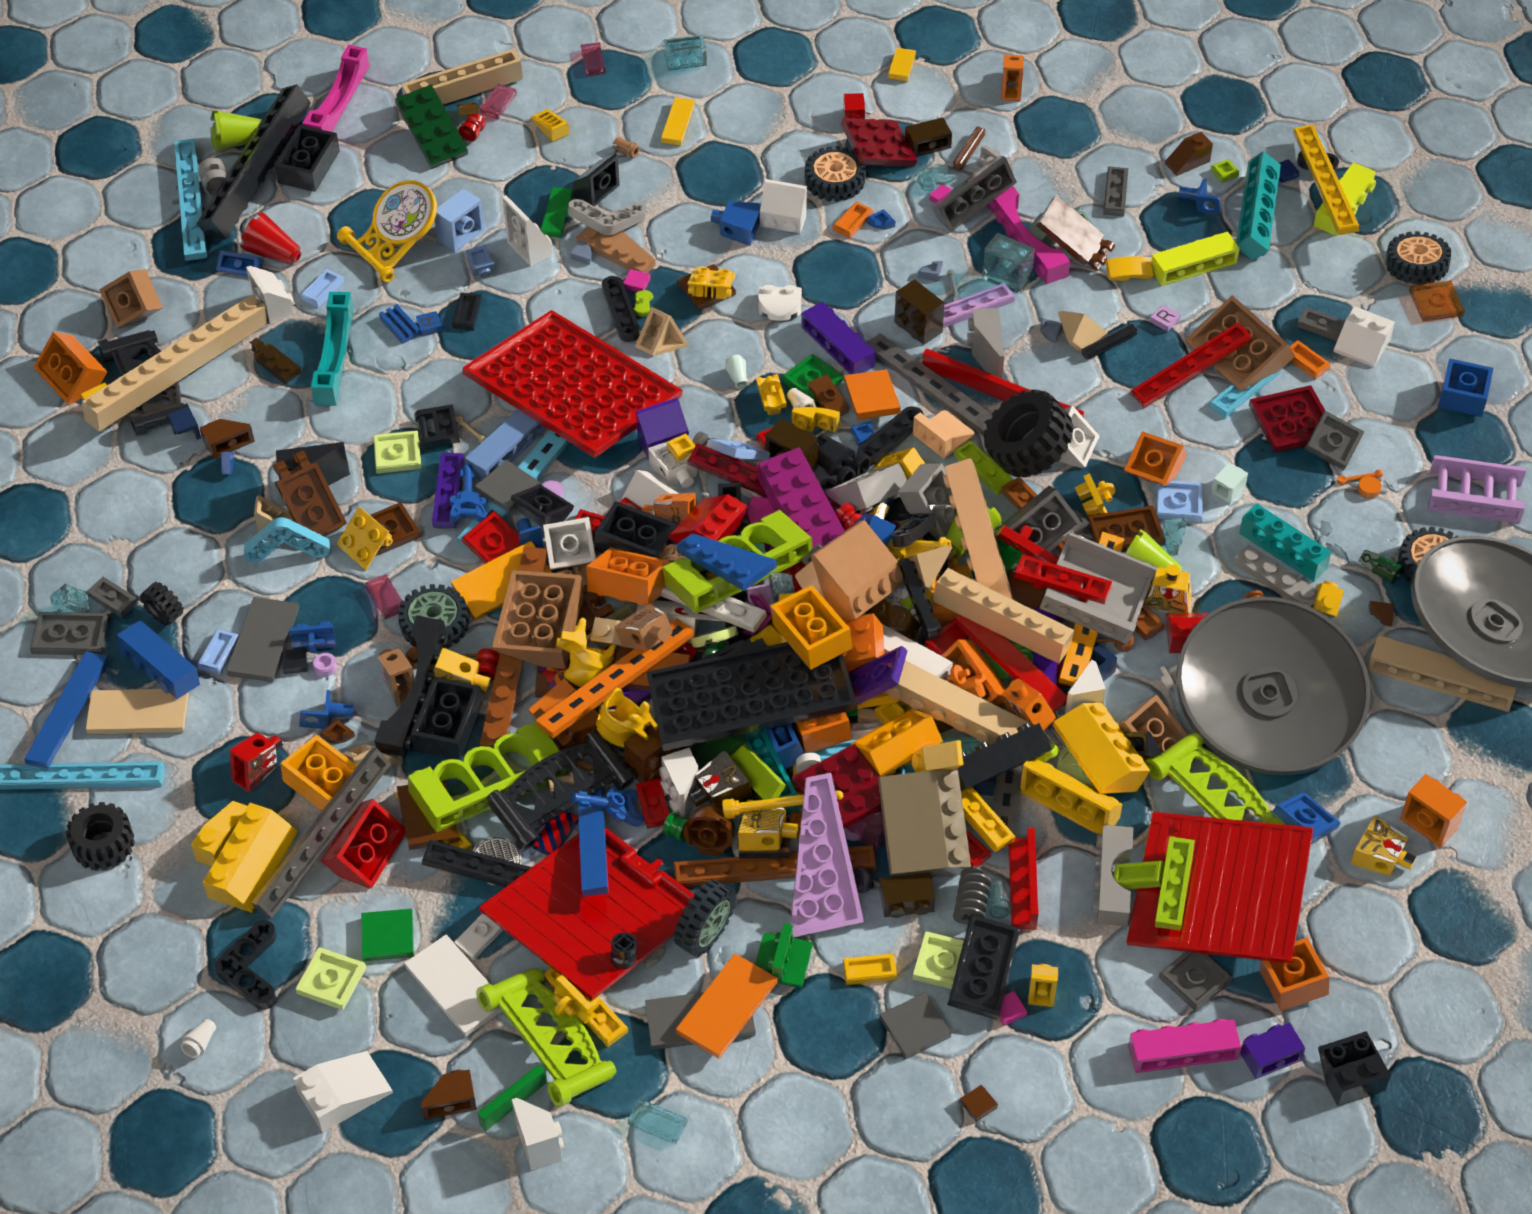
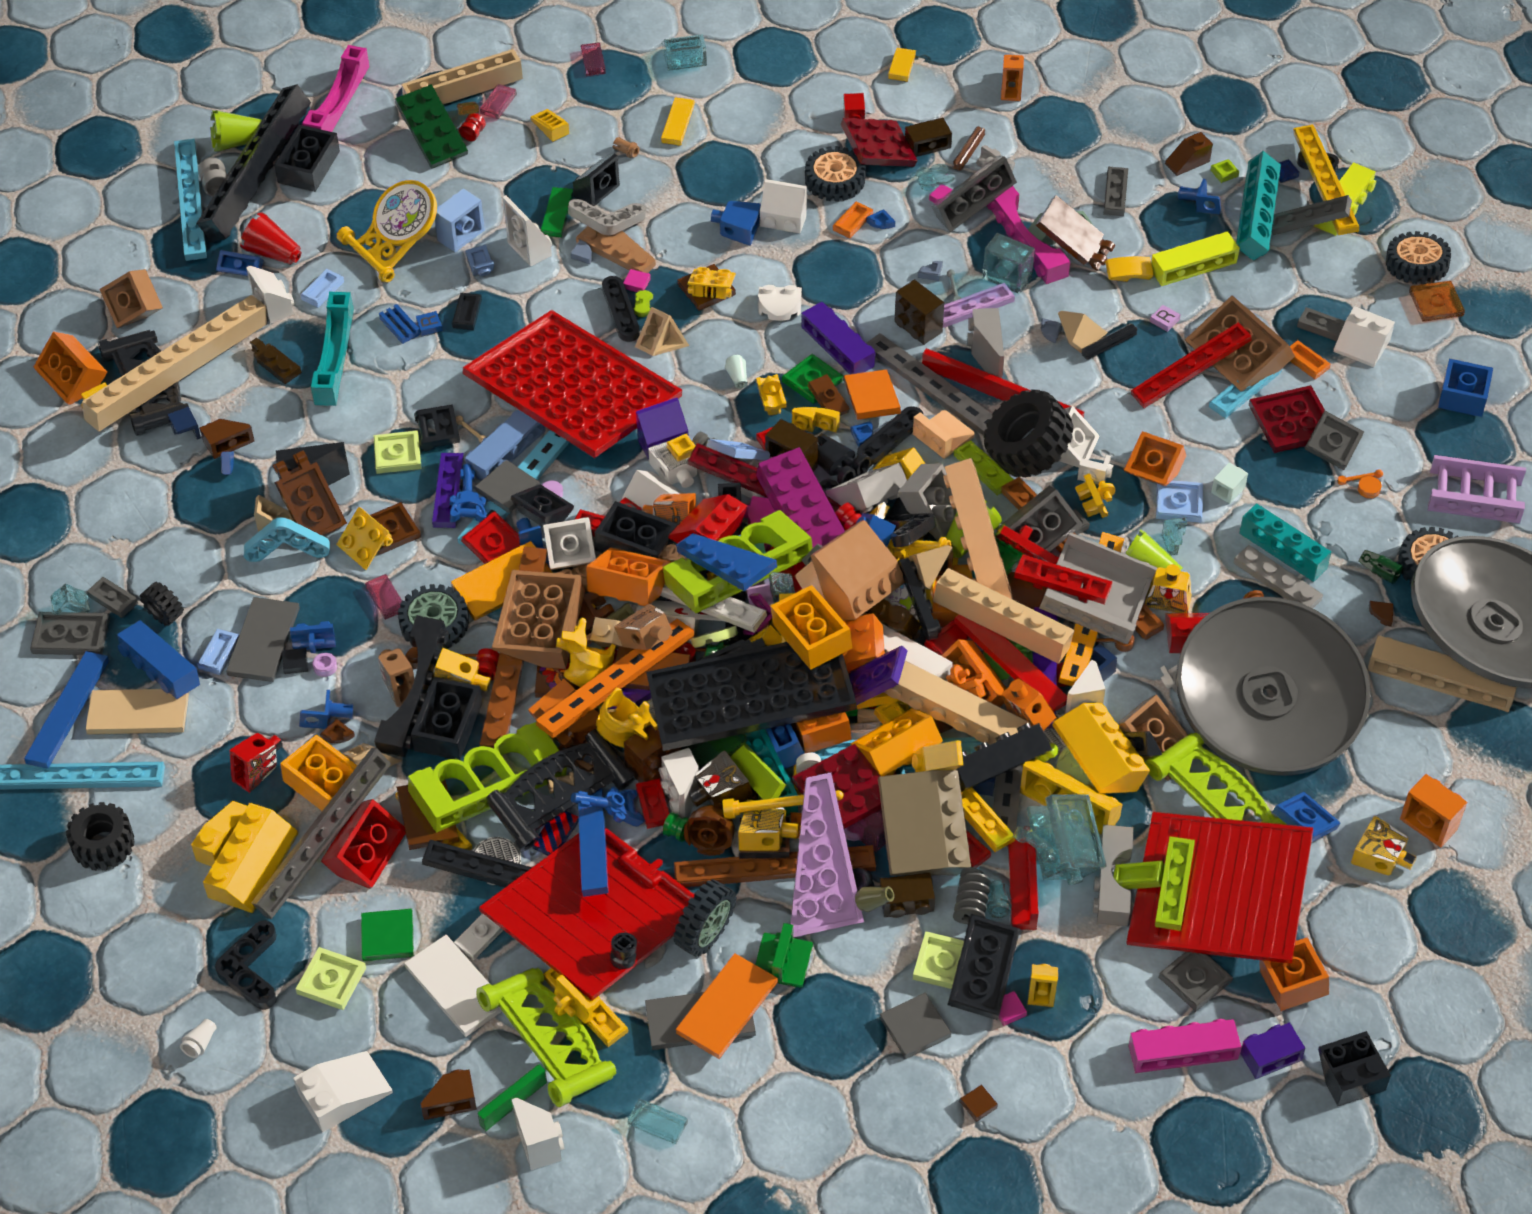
(799, 399): white cone -> none
(869, 969): yellow tile -> none
(873, 897): none -> olive cone
(1064, 838): none -> clear light blue torso
(1098, 471): none -> white bracket
(1127, 525): reddish brown tile -> none
(1311, 215): none -> dark grey plate
(1328, 598): yellow bracket -> none

